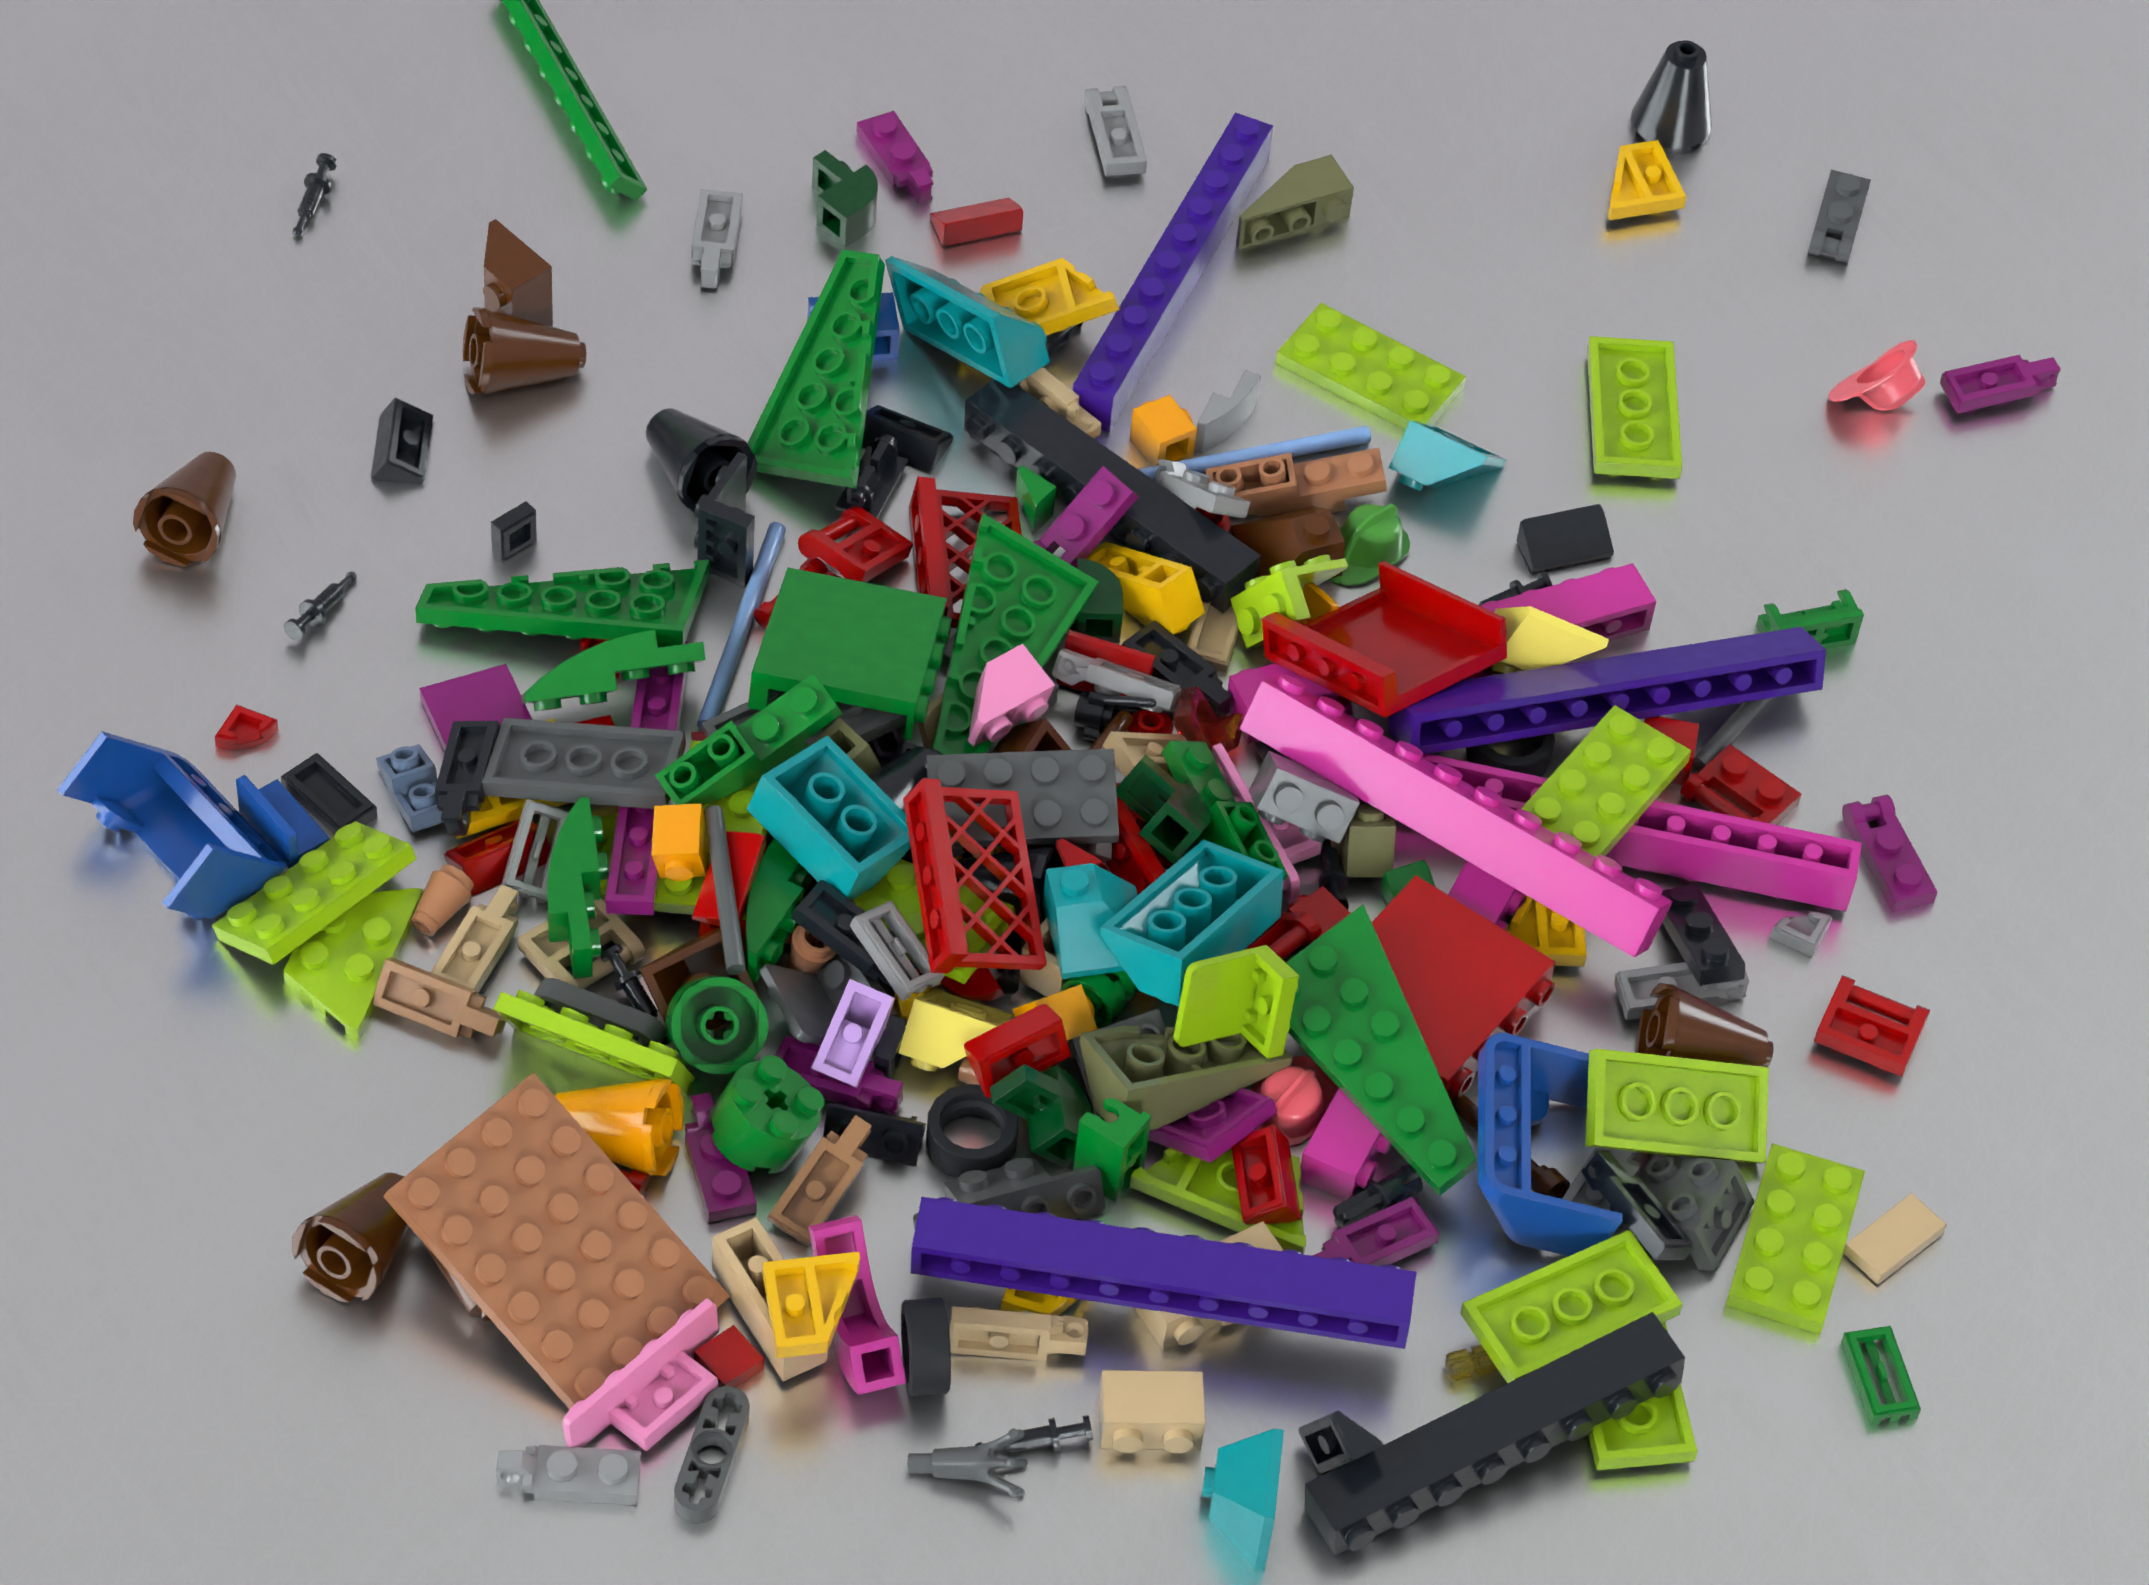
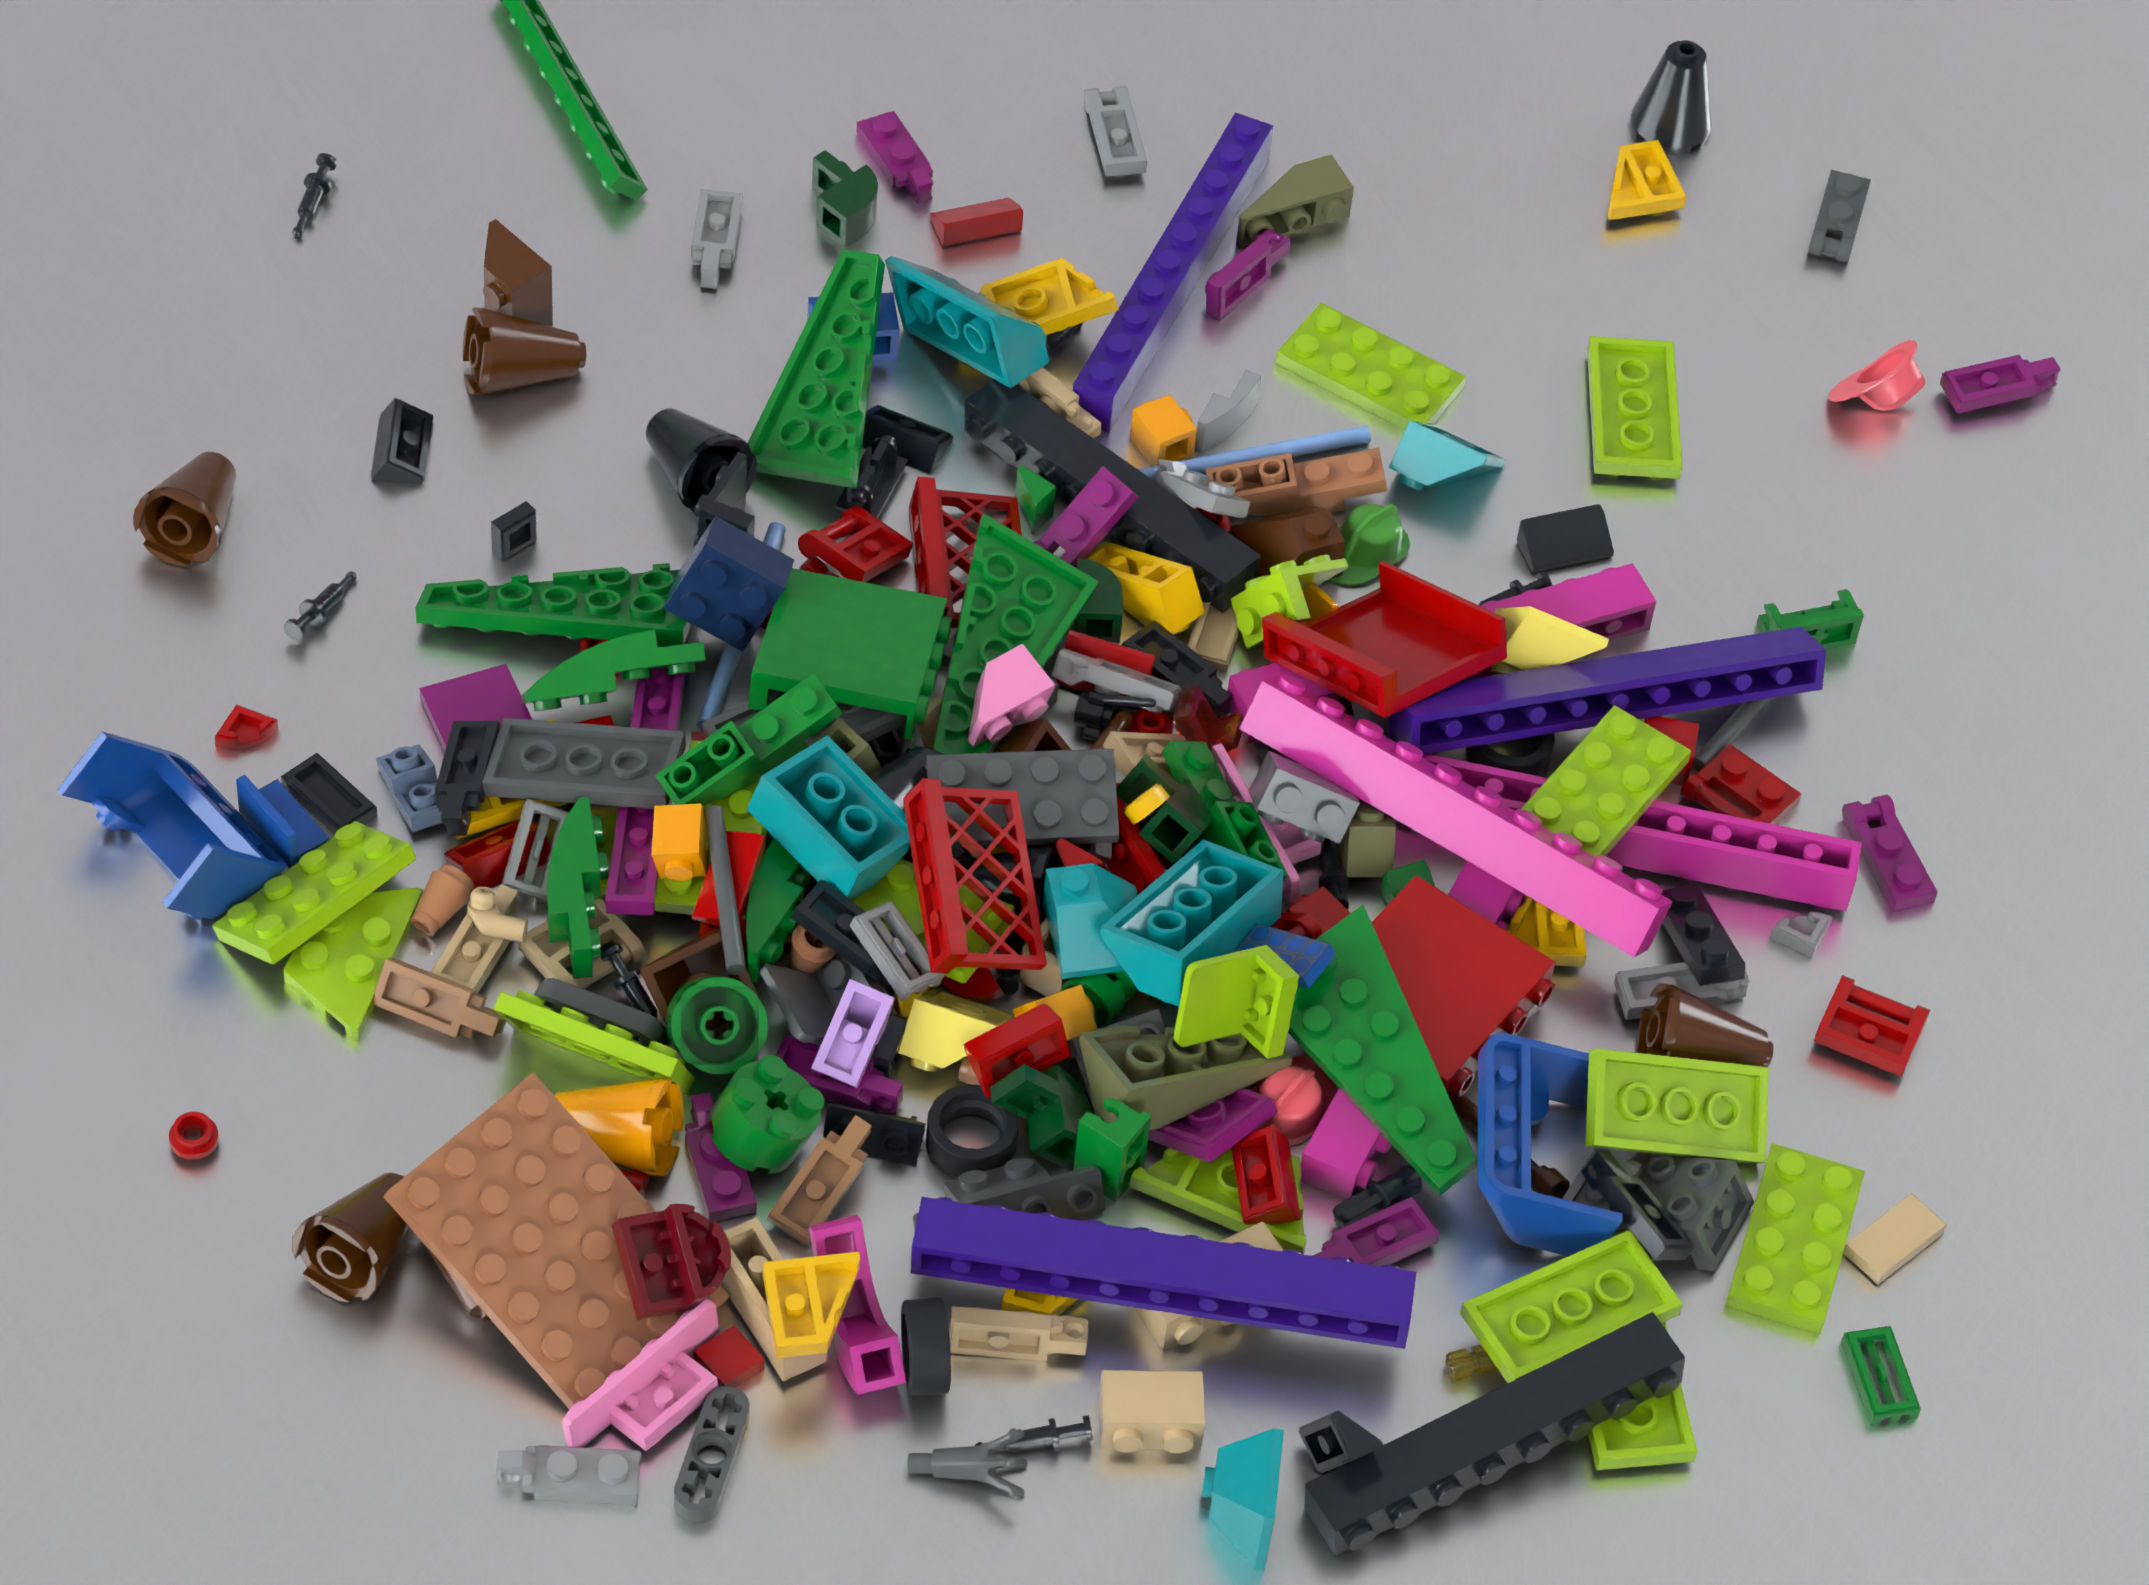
(191, 1125): none -> red plate
(490, 919): none -> tan arm
(671, 1259): none -> dark red slope
(729, 583): none -> dark blue brick
(1146, 803): none -> yellow tile
(1244, 273): none -> magenta hinge
(1302, 954): none -> blue tile

